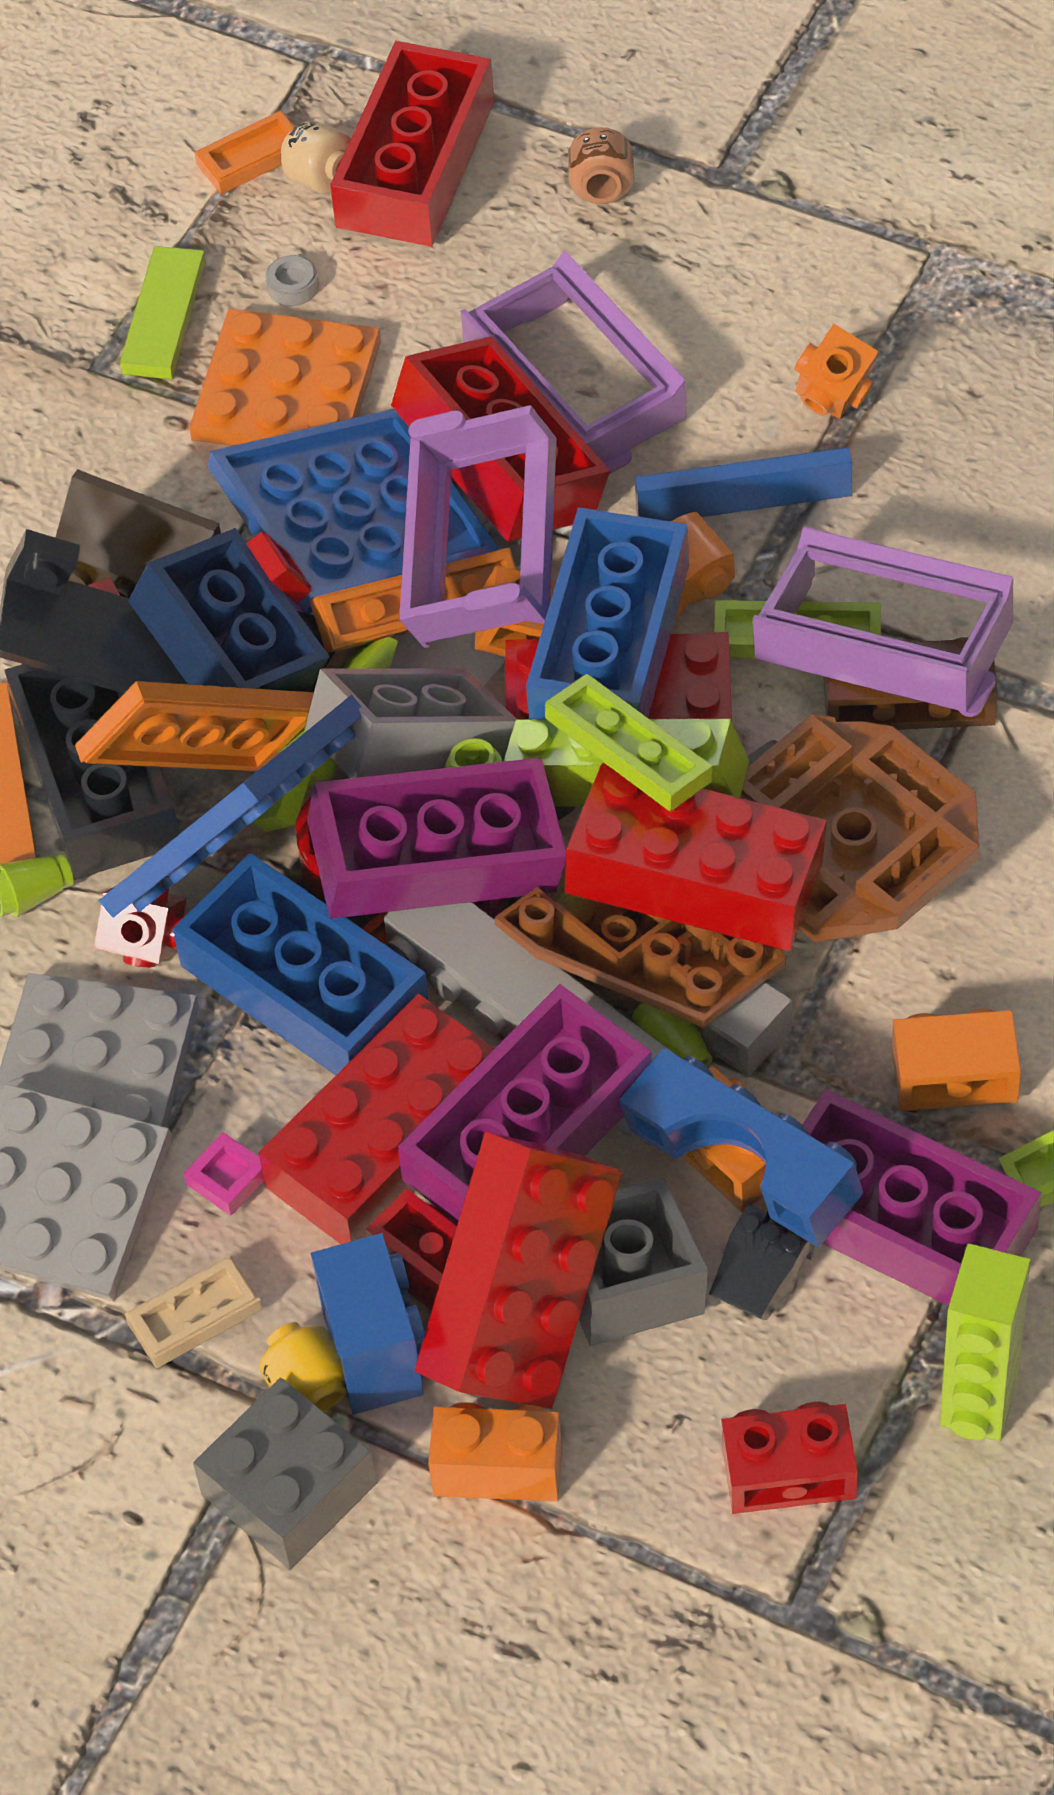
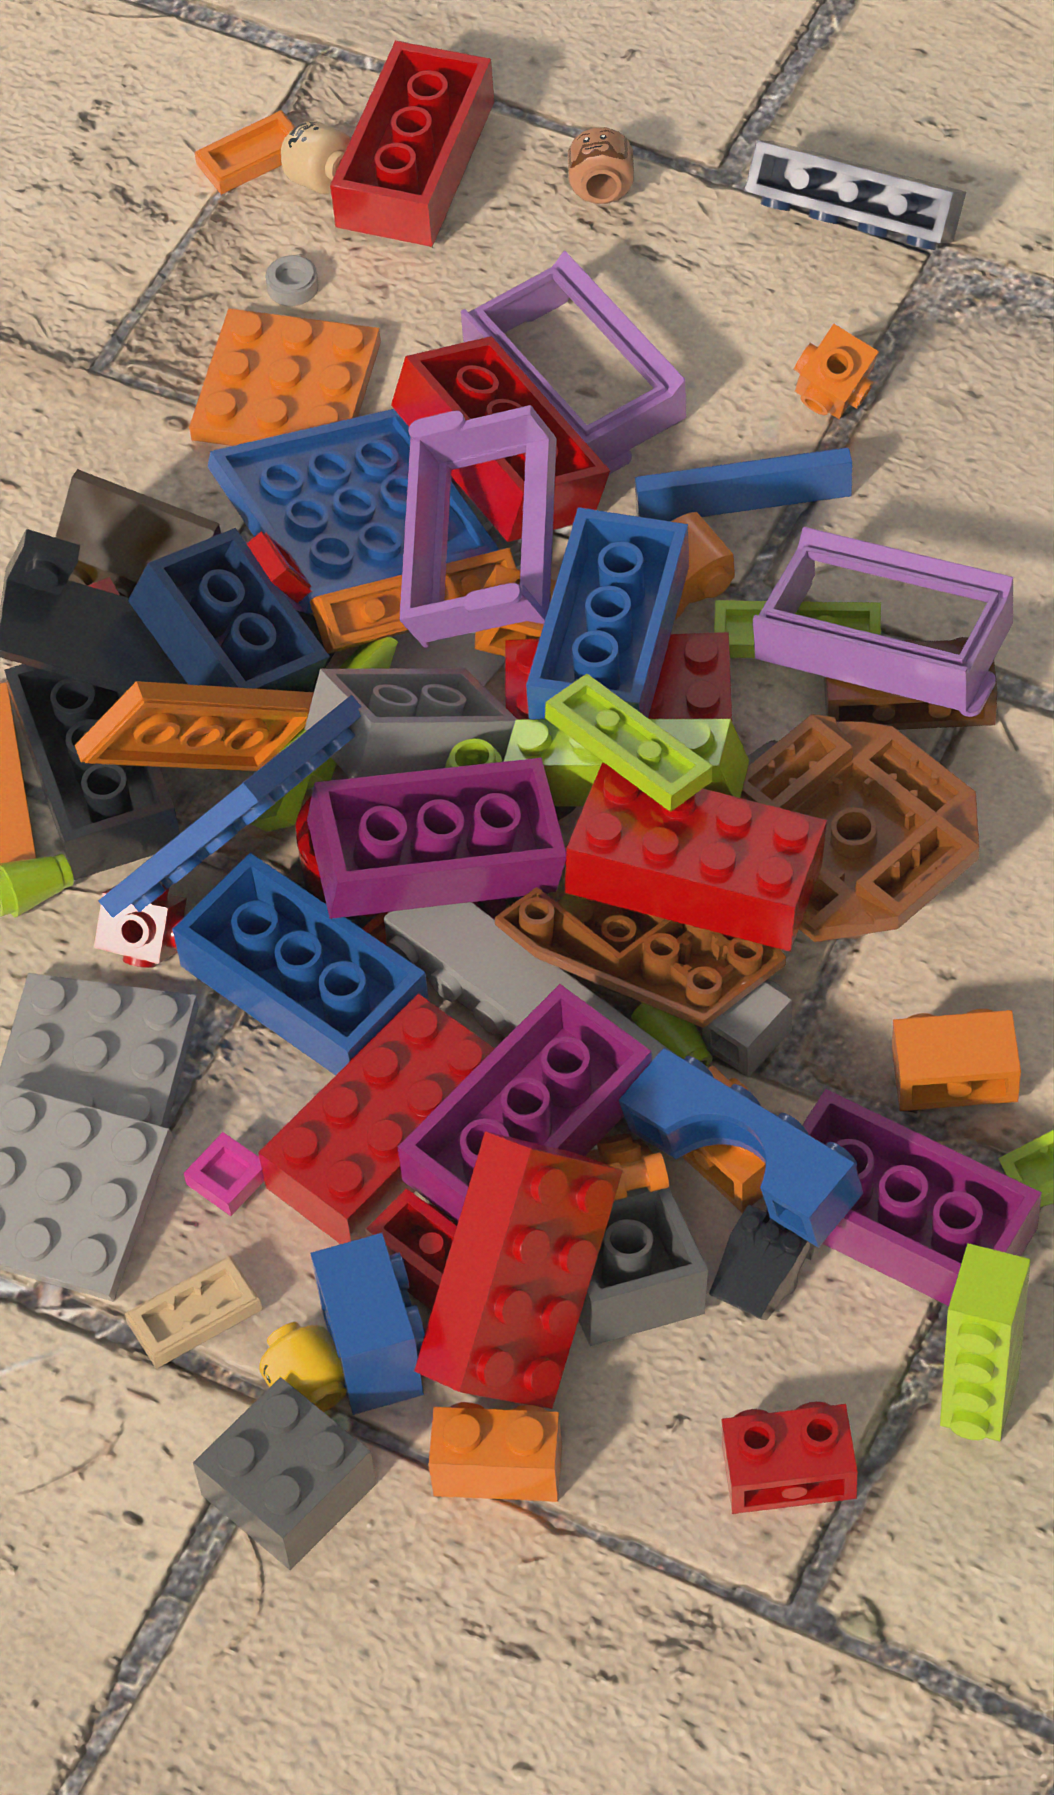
(162, 312): lime tile -> none
(638, 1162): none -> orange plate
(855, 192): none -> brick

